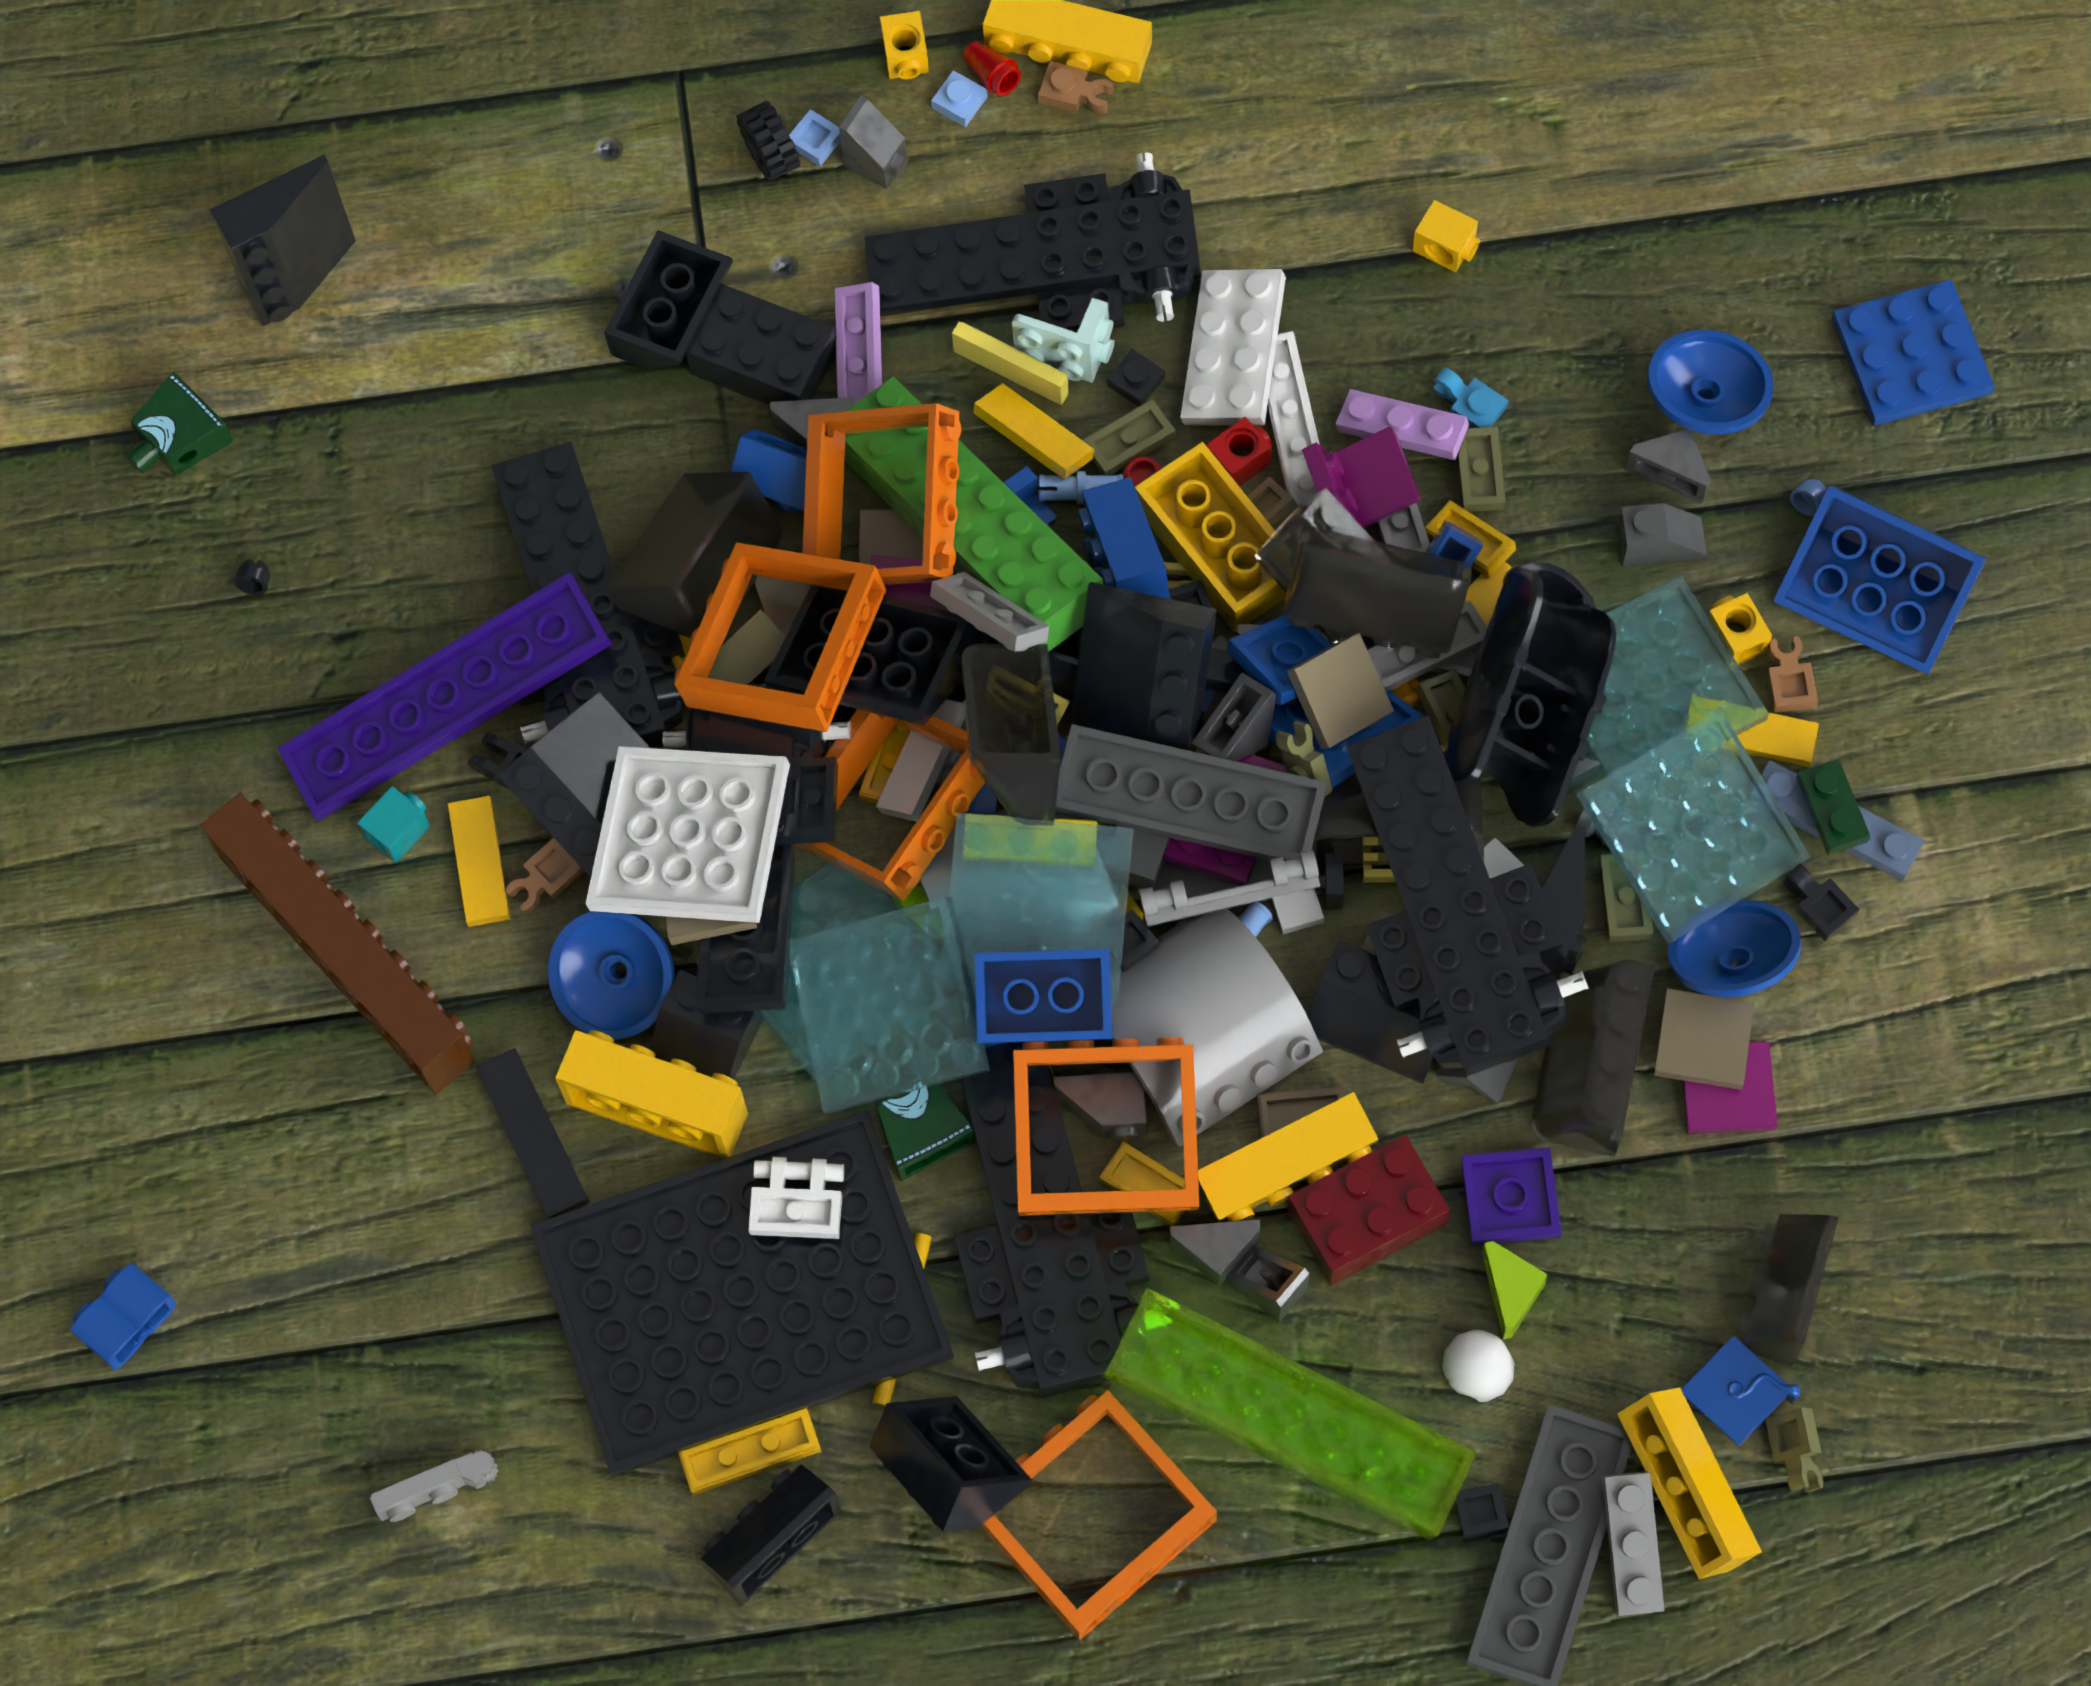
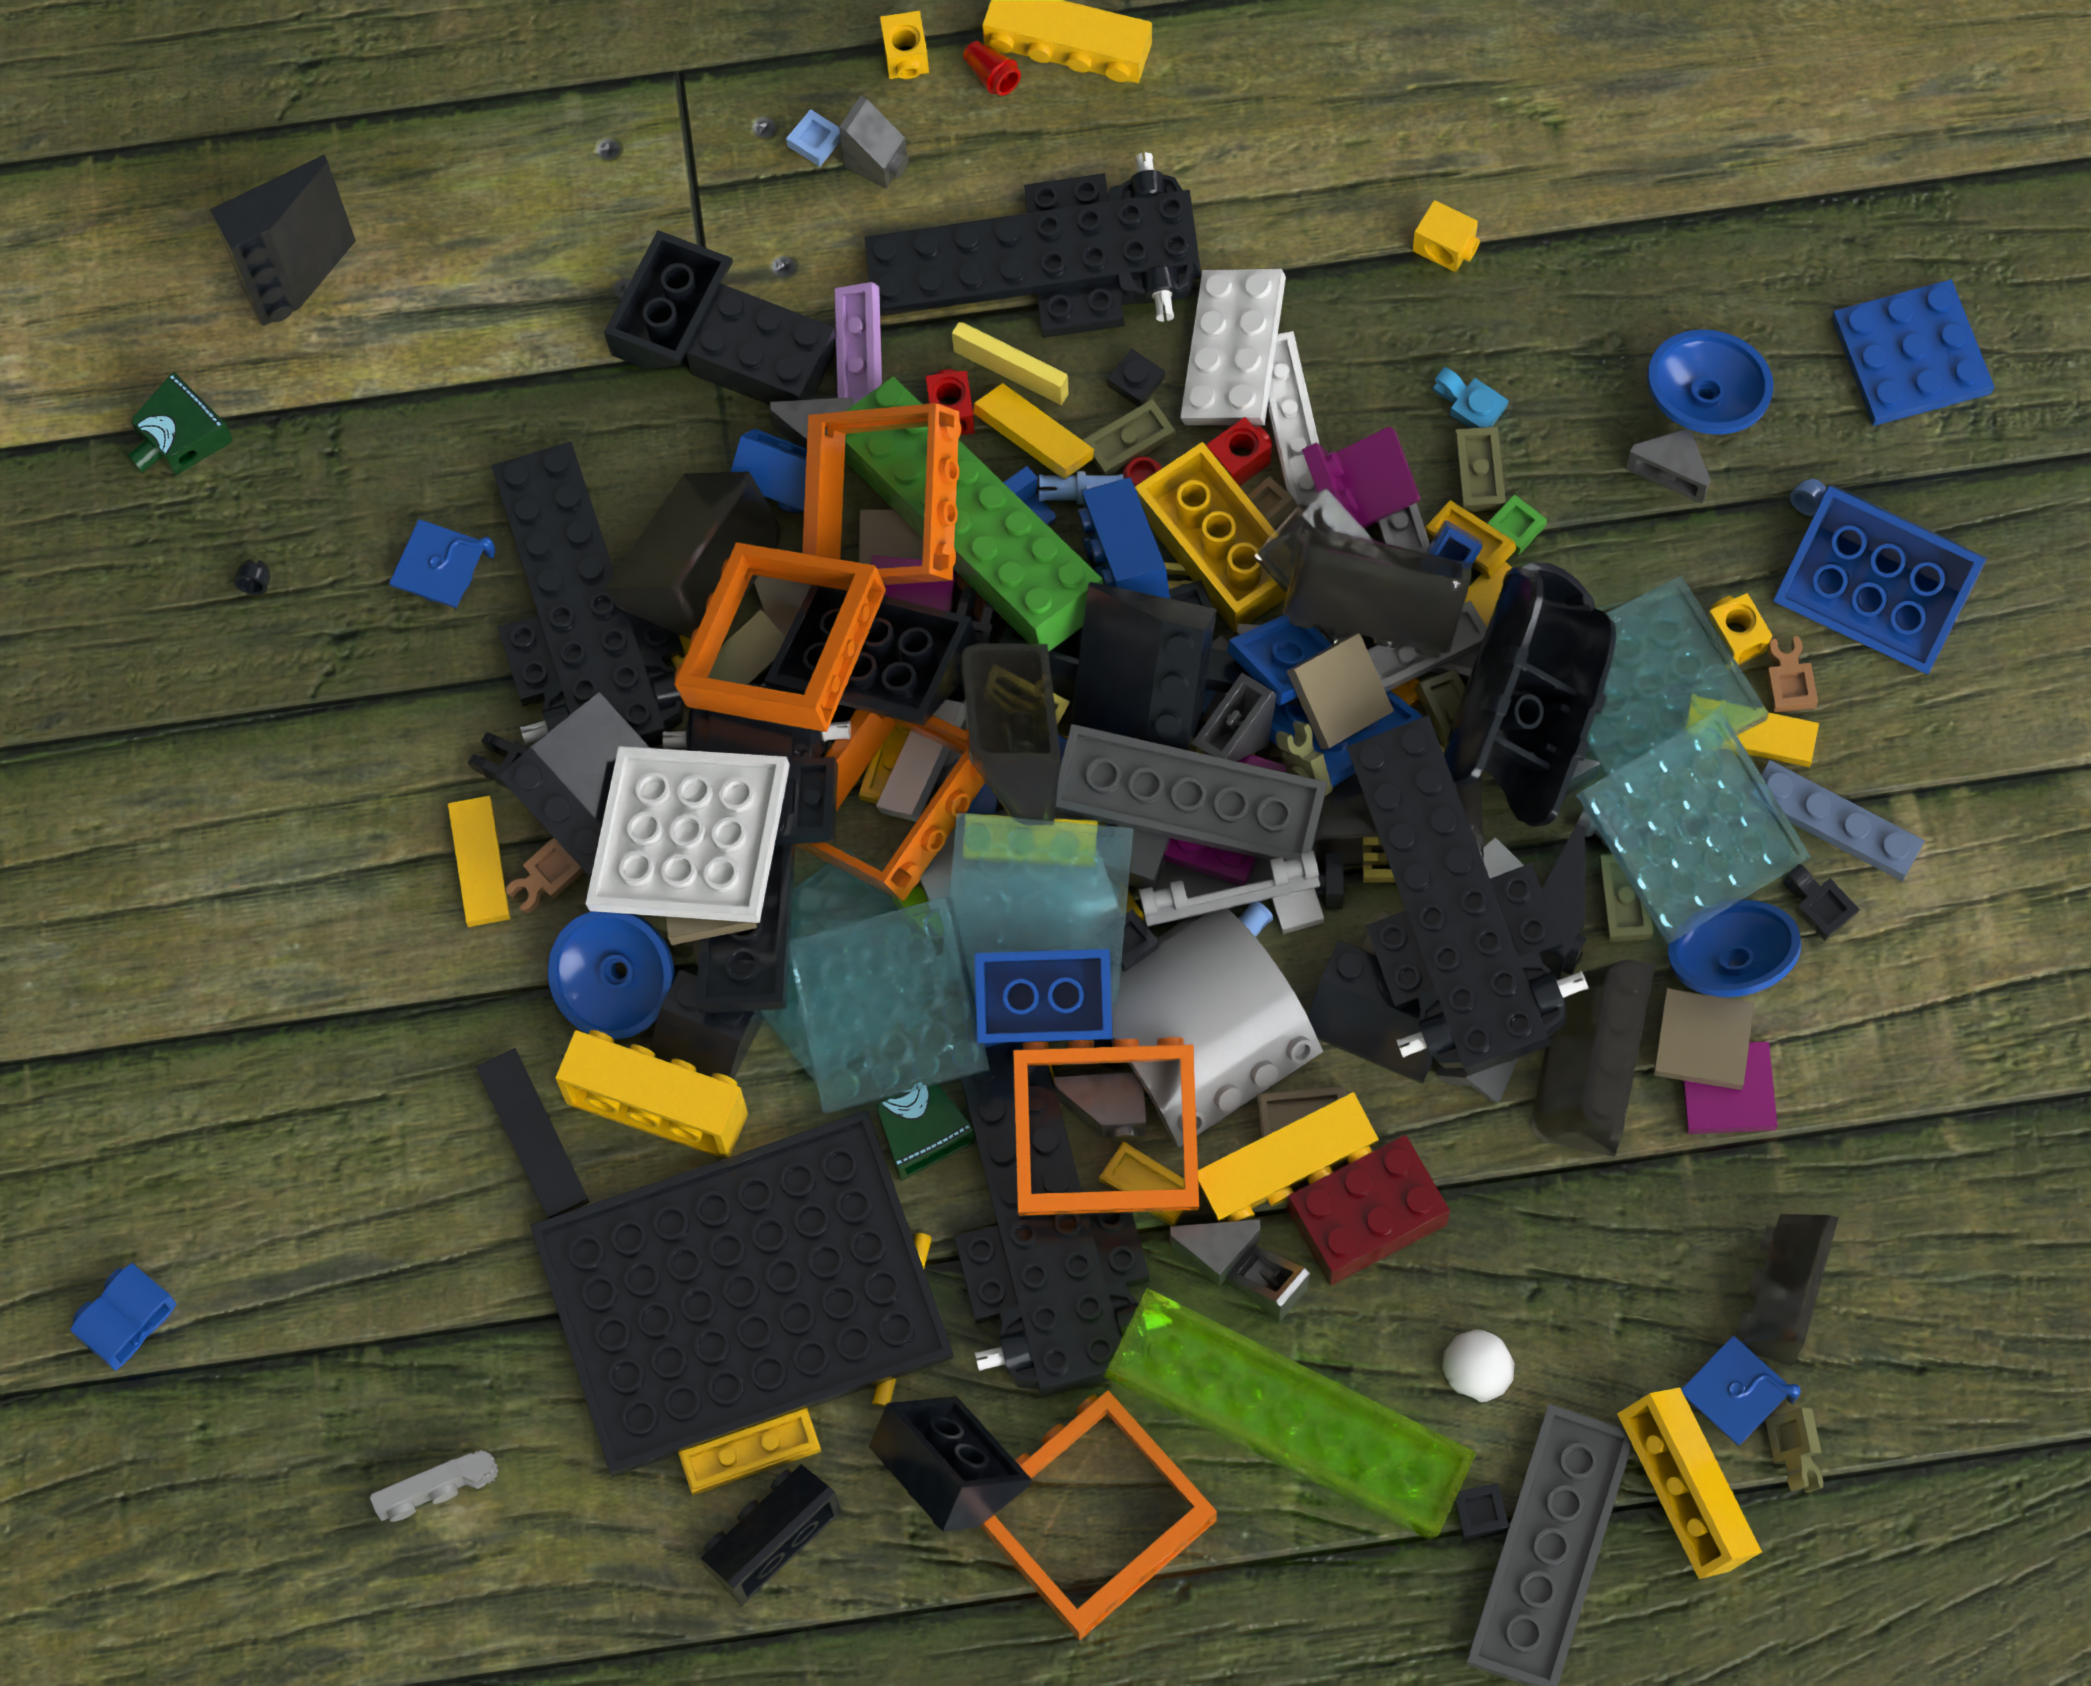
(339, 942): reddish brown brick -> none
(395, 823): teal brick -> none
(439, 563): none -> blue hat
(444, 696): dark purple plate -> none
(768, 140): black tyre -> none
(796, 1211): white plate -> none
(952, 384): none -> red brick
(959, 98): light blue plate -> none
(989, 611): light grey plate -> none
(1066, 350): light aqua bracket -> none
(1069, 86): medium nougat plate -> none
(1415, 425): lavender plate -> none
(1511, 1196): dark purple plate -> none
(1512, 1286): lime slope -> none
(1518, 522): none -> bright green plate
(1633, 1543): light grey plate -> none
(1659, 535): dark grey slope -> none
(1833, 806): dark green plate -> none

